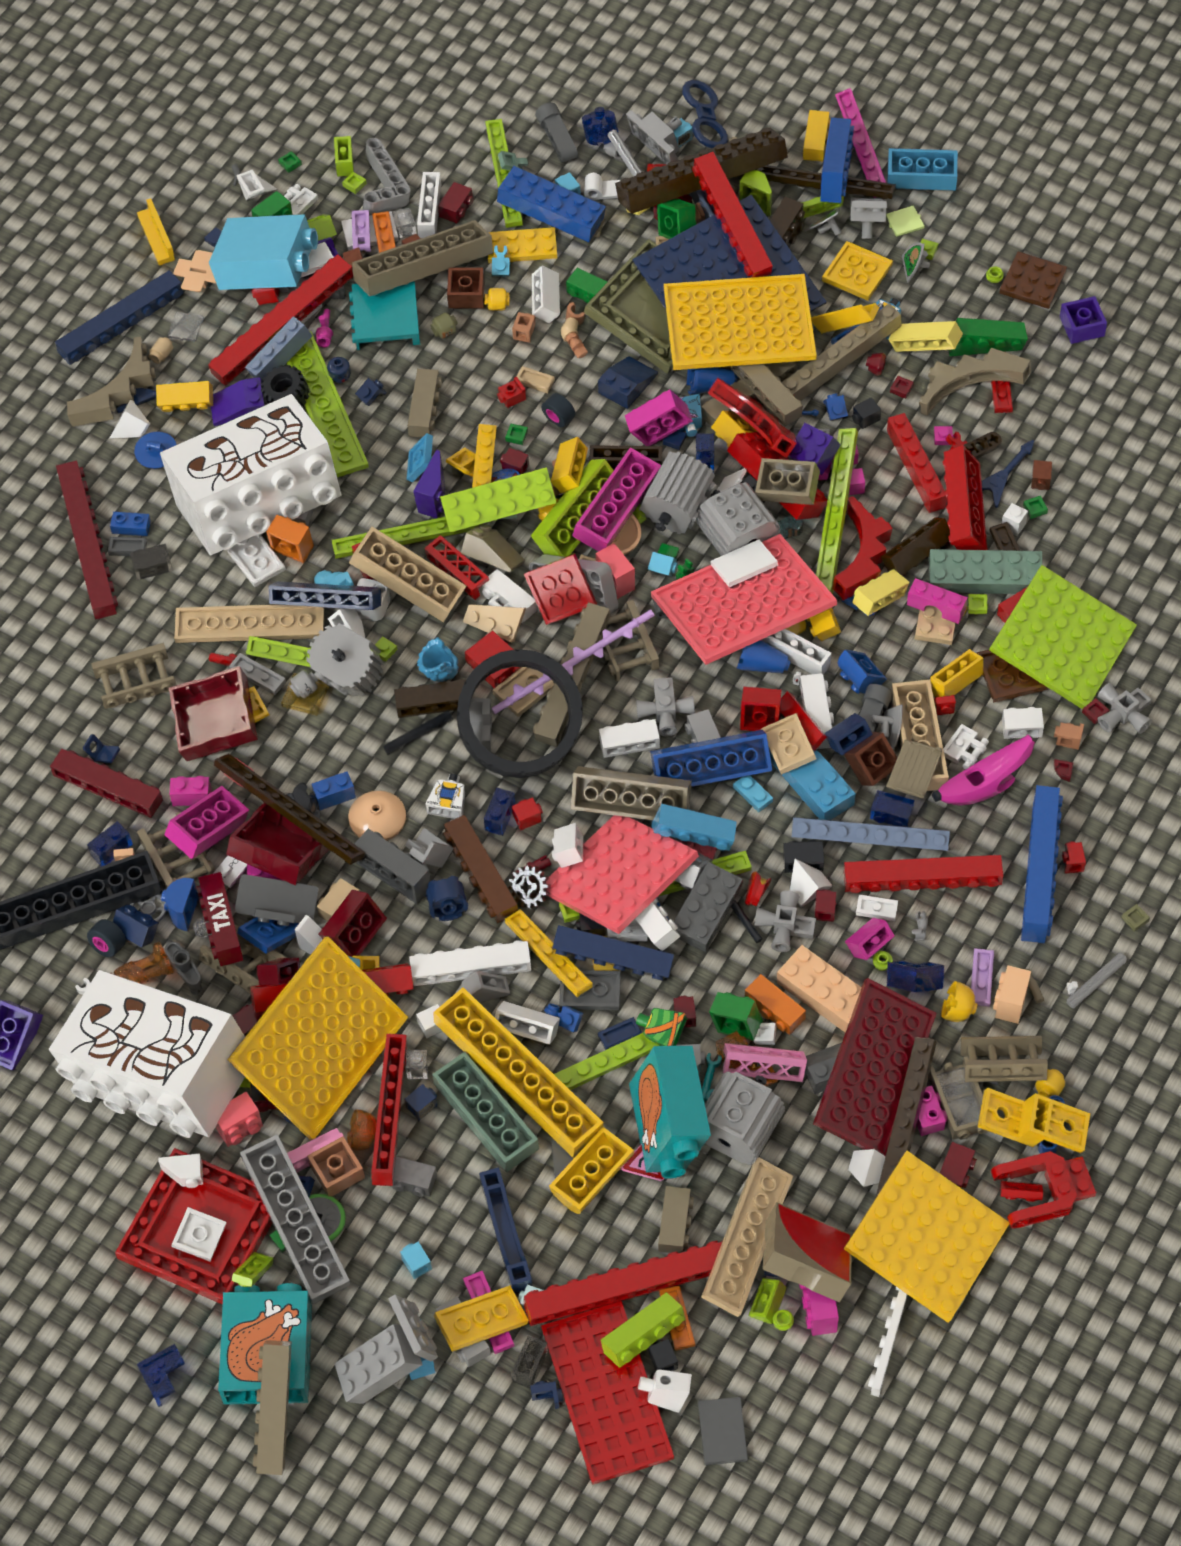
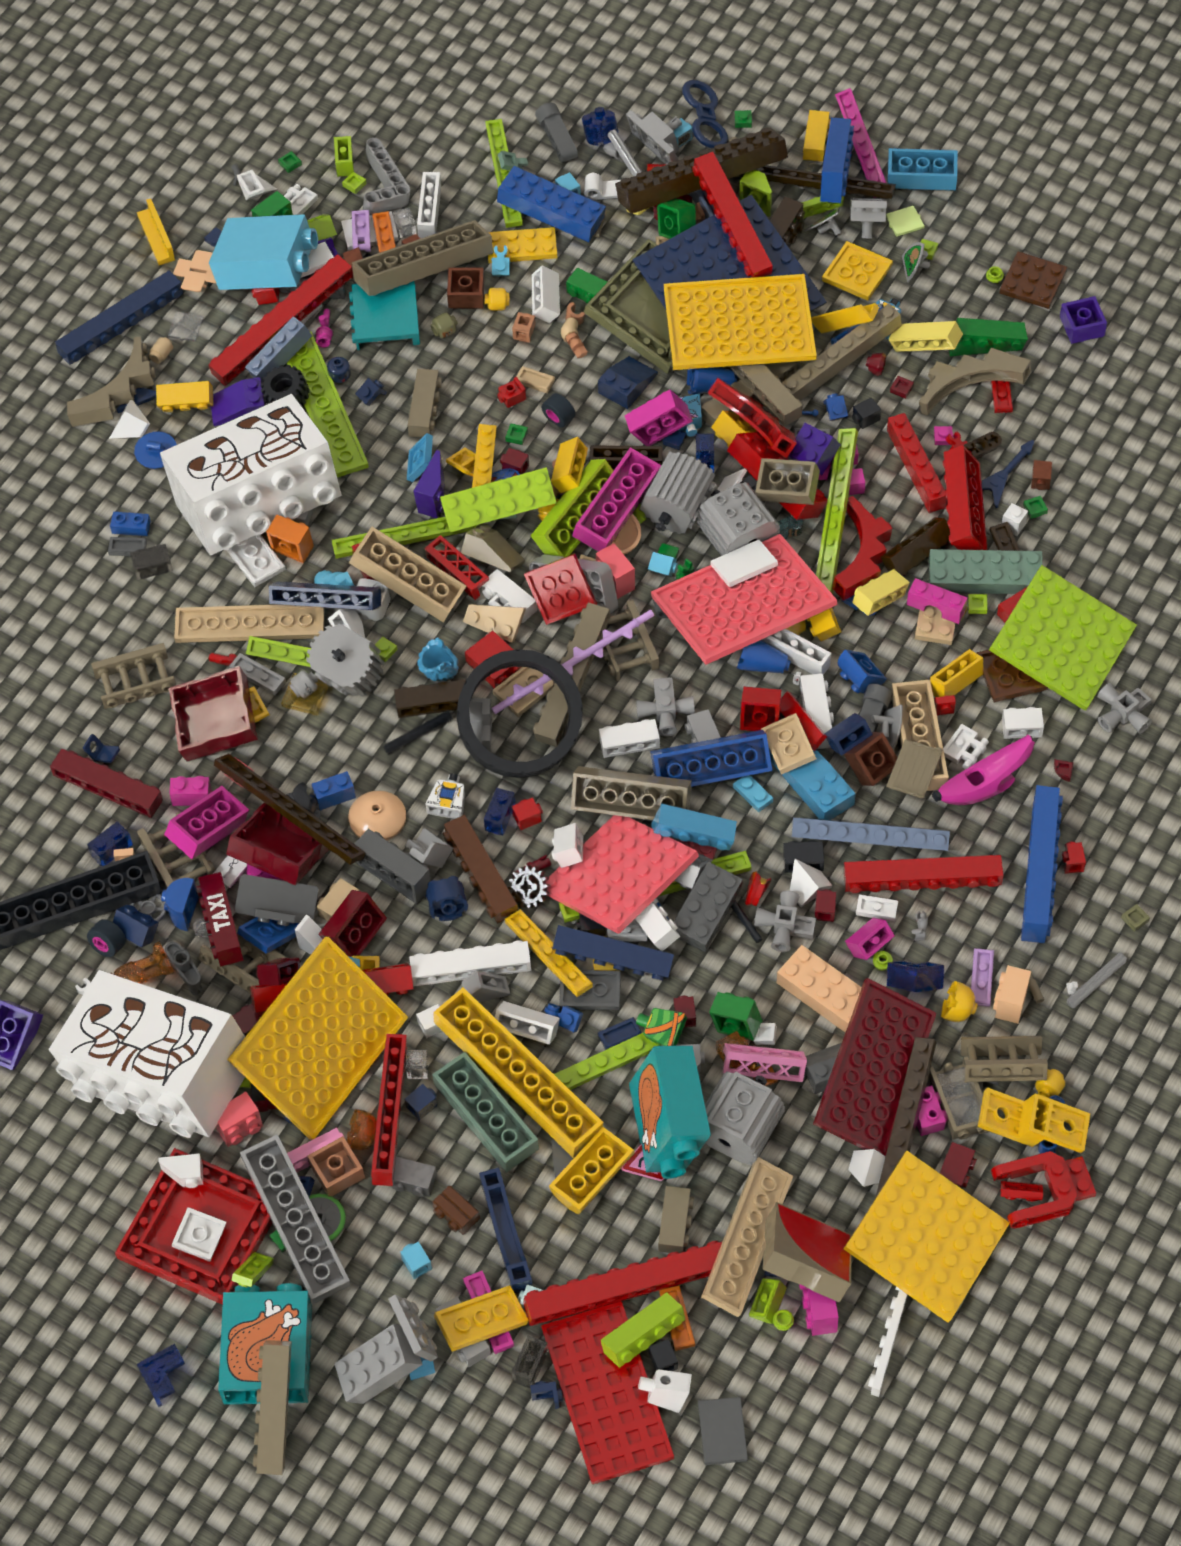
(86, 540): dark red brick -> none
(455, 202): dark red brick -> none
(455, 1210): none -> reddish brown brick
(712, 1065): teal bar -> none
(743, 119): none -> green plate
(775, 1004): orange brick -> none
(891, 809): clear blue brick -> none
(1069, 735): nougat brick -> none
(1094, 710): dark red plate -> none

